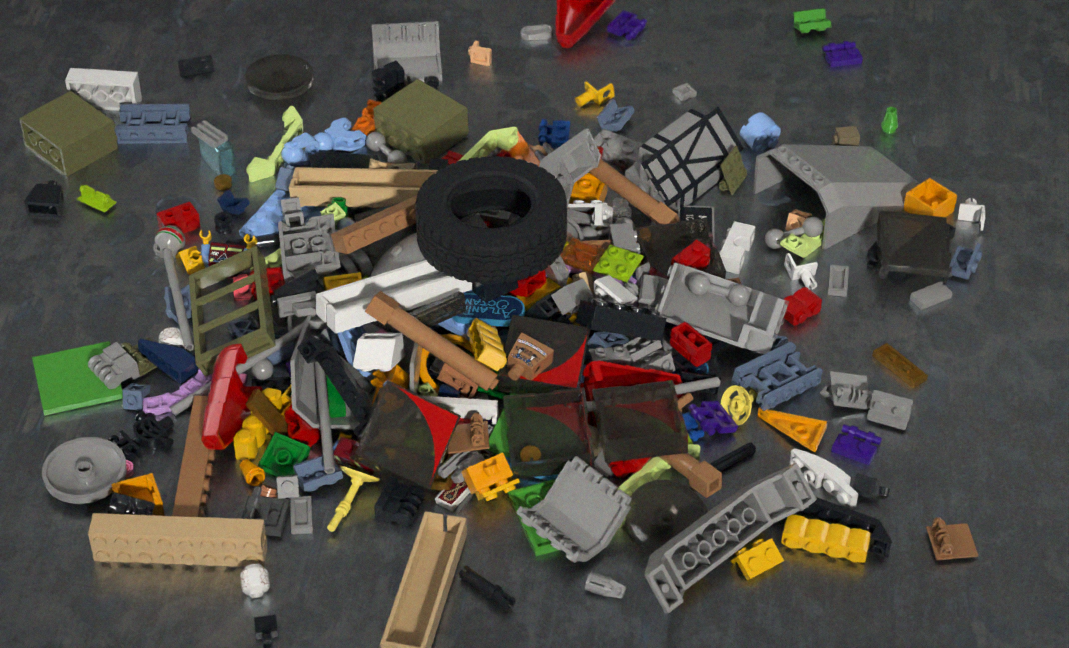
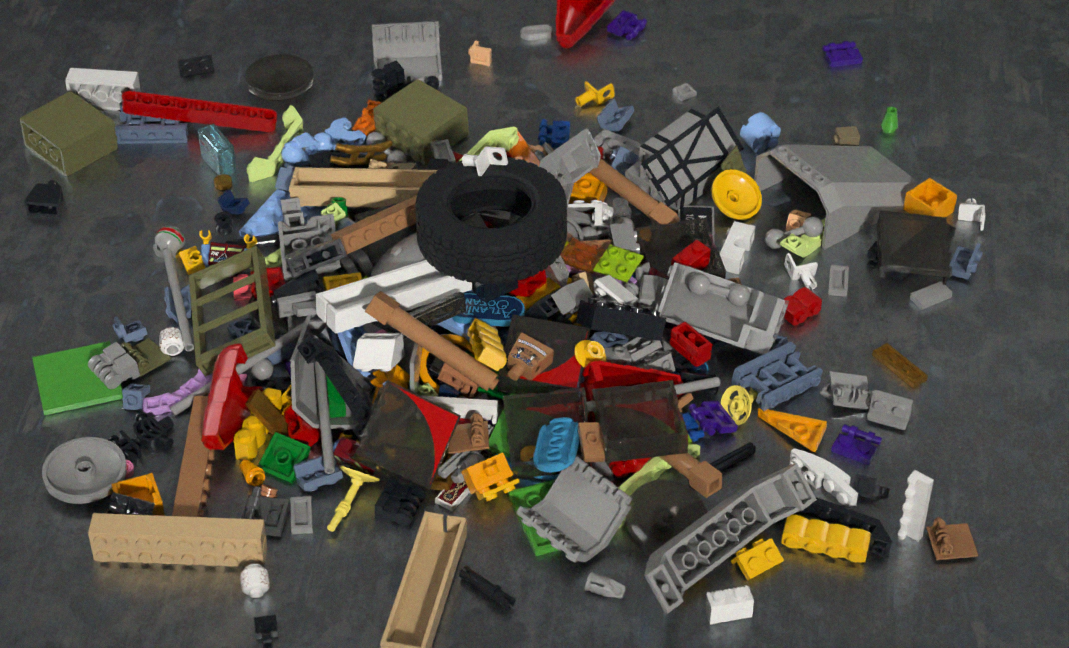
(95, 199): lime hinge -> none
(132, 331): none -> sand blue bracket
(170, 359): dark blue slope -> none
(181, 216): red brick -> none
(199, 111): none -> red beam
(212, 133): light grey tile -> none
(288, 486): light grey brick -> none
(315, 256): none -> black slope
(356, 150): none -> pearl gold piece
(442, 150): none -> light grey tile
(484, 159): none -> white bracket
(556, 445): none -> dark azure tile
(589, 351): none -> yellow piece
(591, 442): none -> medium nougat plate
(622, 159): none -> sand blue bracket
(729, 604): none -> white brick
(741, 189): none -> yellow dish
(811, 19): bright green bracket -> none
(916, 506): none -> white hinge

